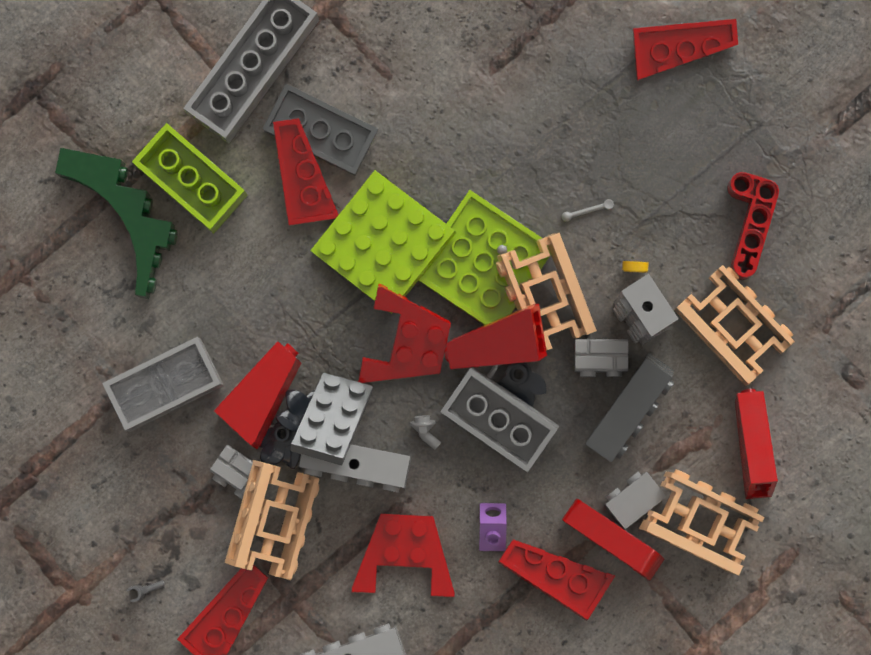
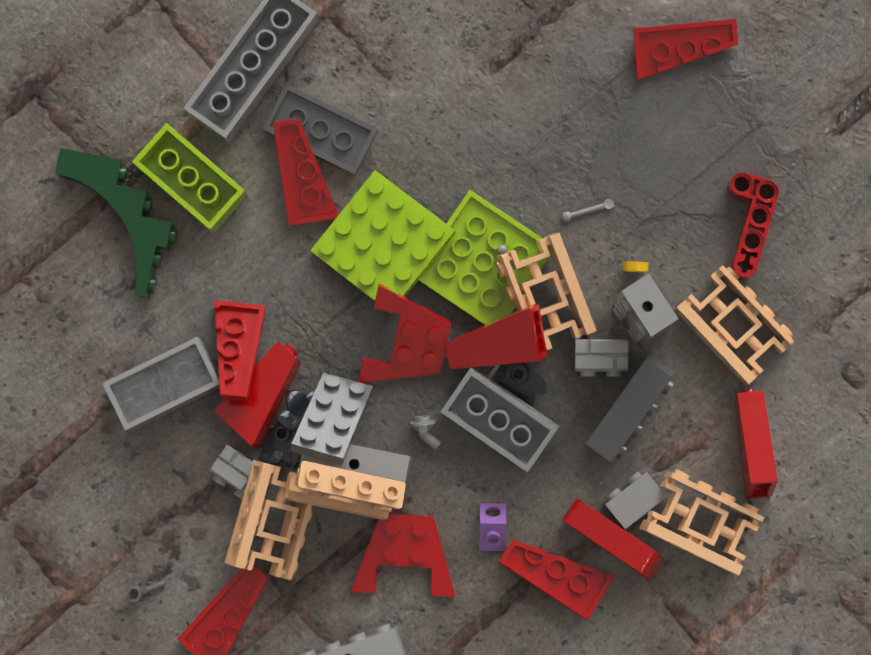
(238, 341): none -> red wing
(344, 490): none -> light nougat fence

